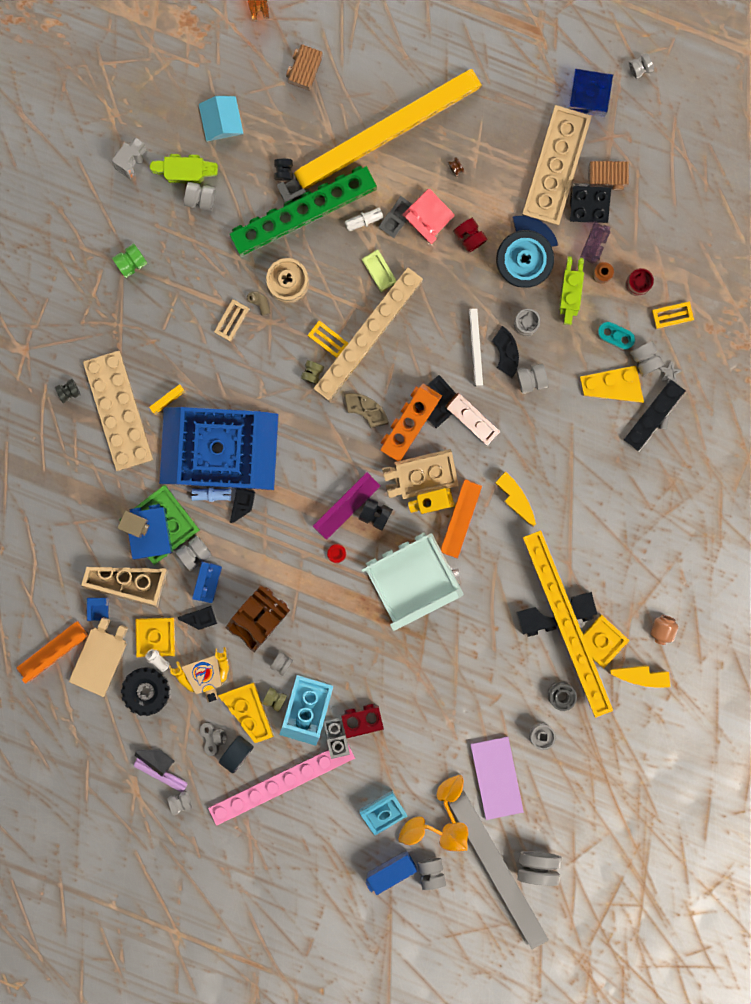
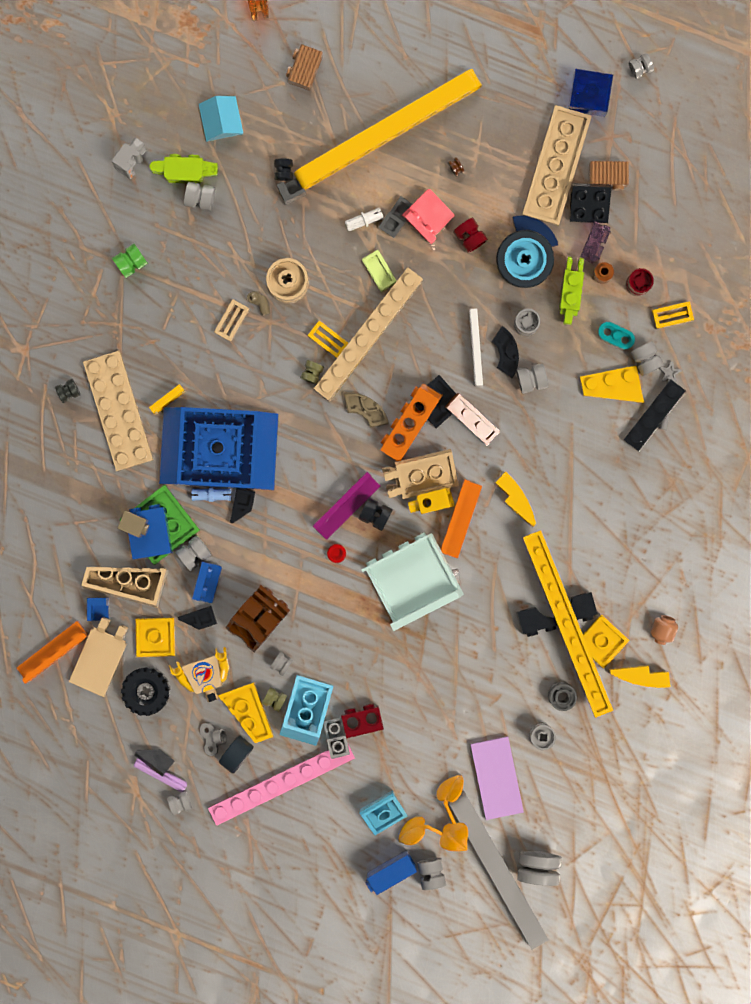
(158, 661): white pin -> none
(314, 212): green brick -> none

